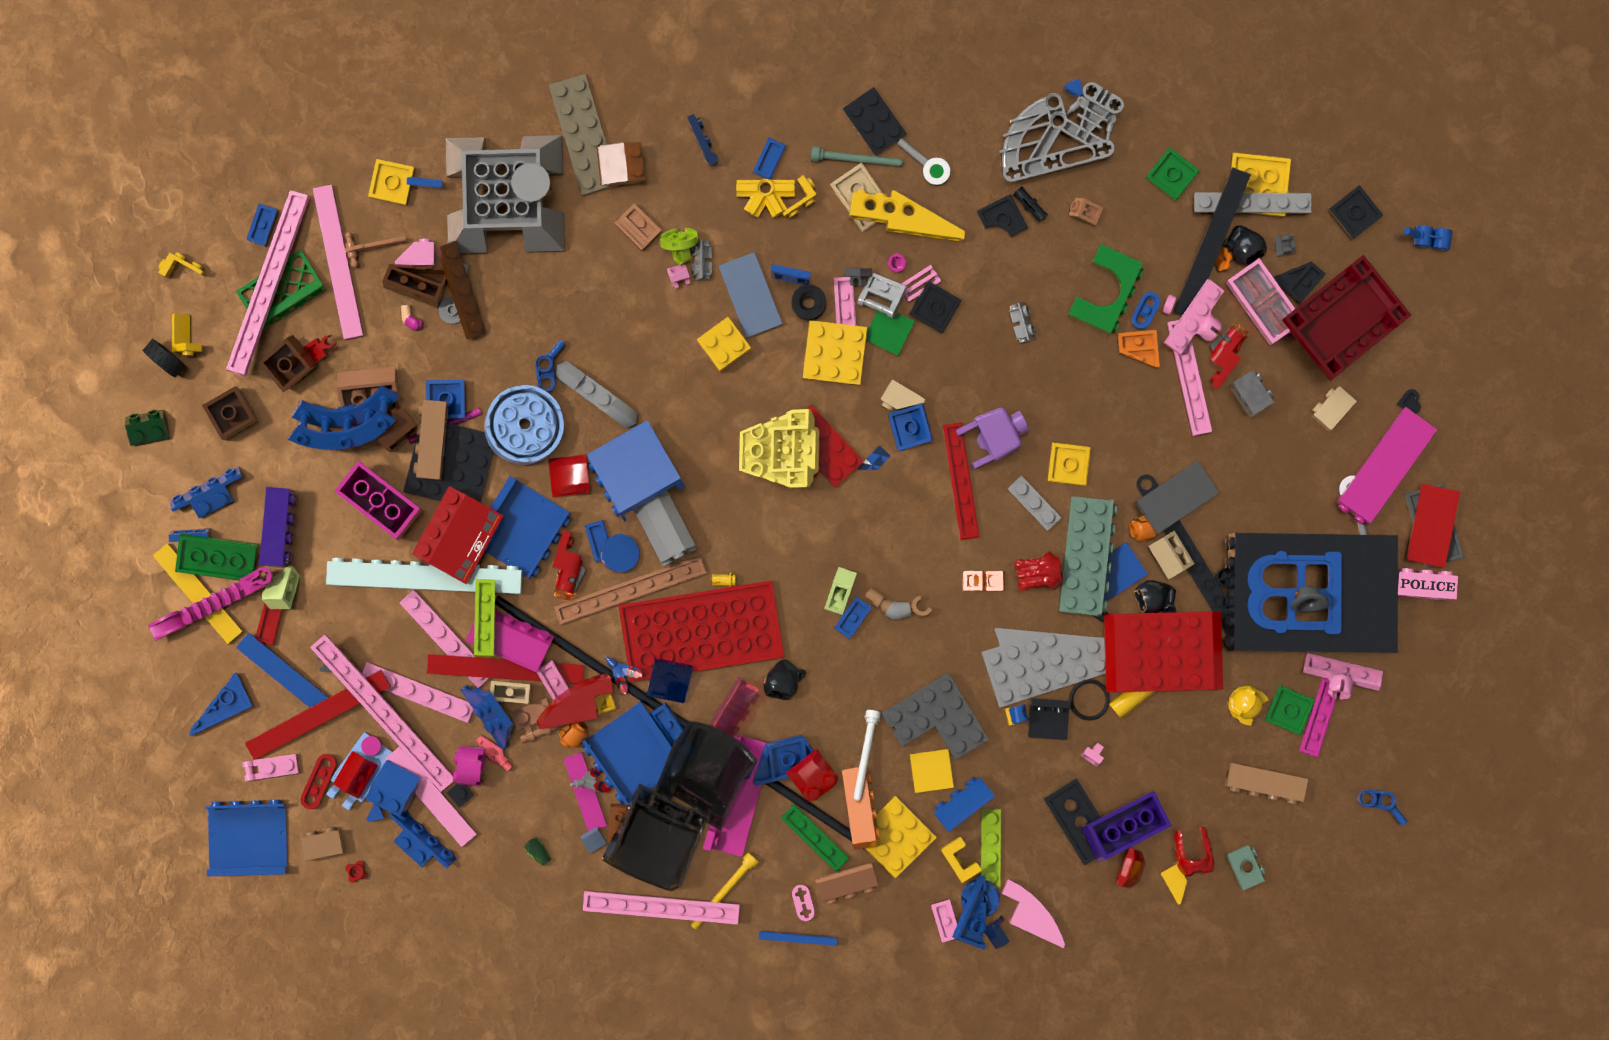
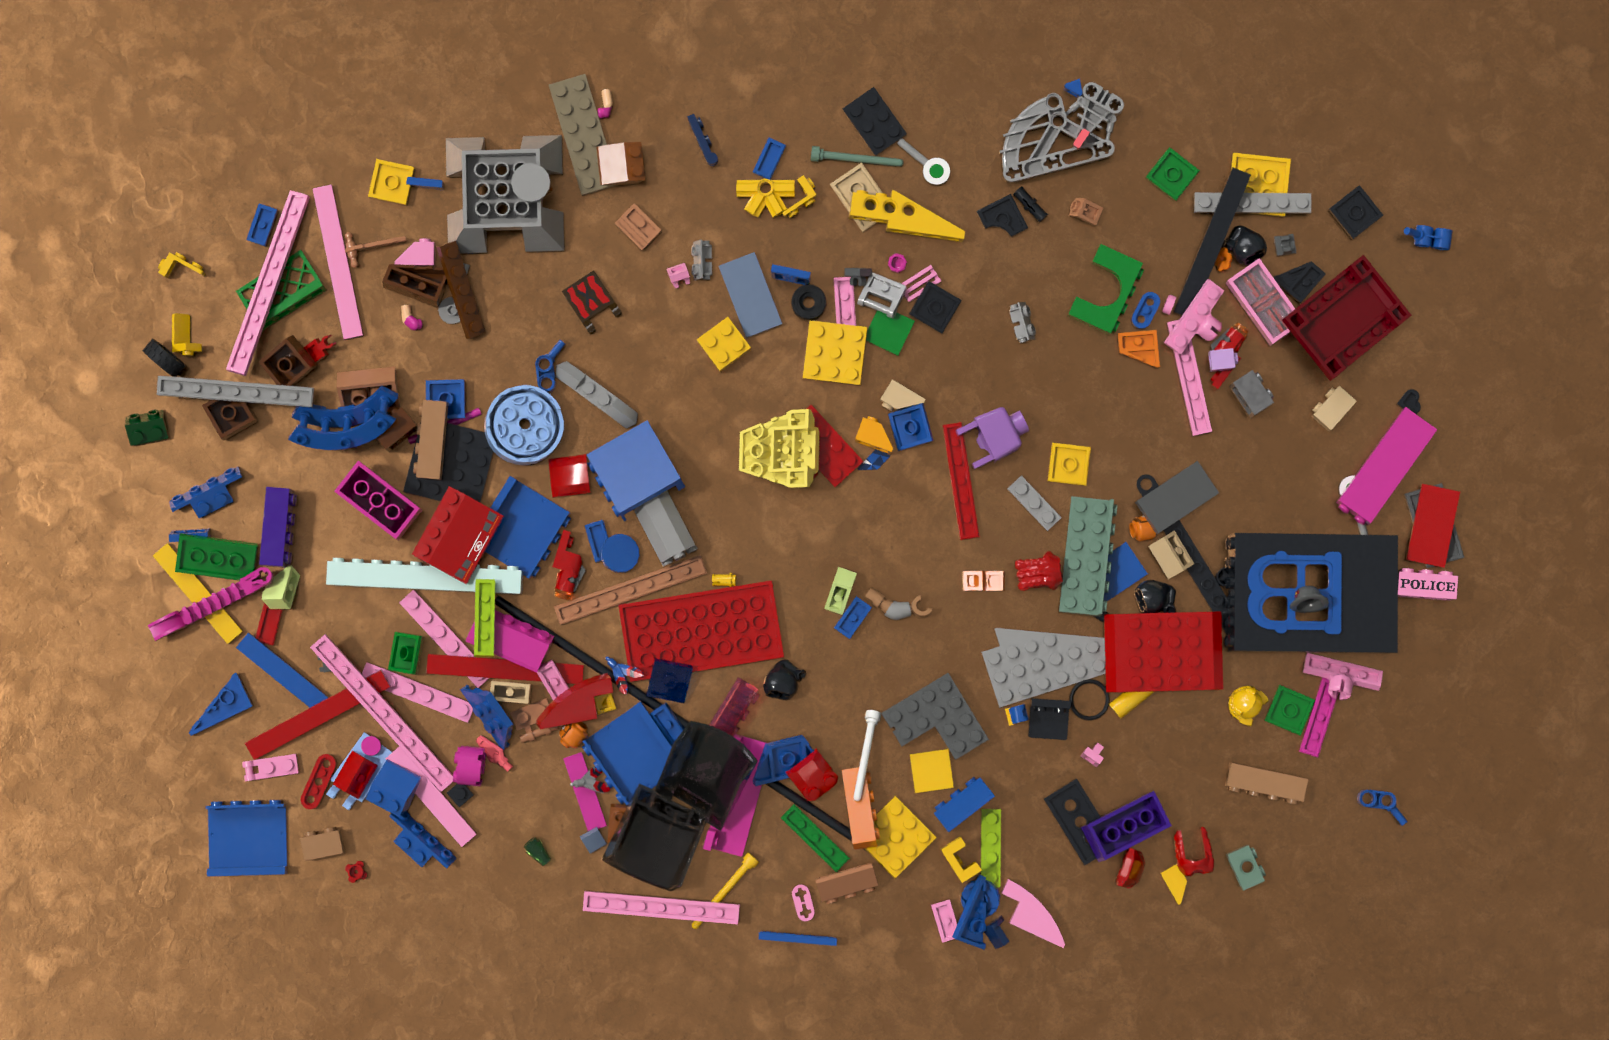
(235, 391): none -> light grey tile
(375, 814): blue slope -> none
(406, 653): none -> green slope
(589, 298): none -> flag
(607, 102): none -> arm
(679, 243): lime tile -> none
(873, 435): none -> light orange slope
(1081, 138): none -> coral tile
(1222, 359): none -> lavender brick

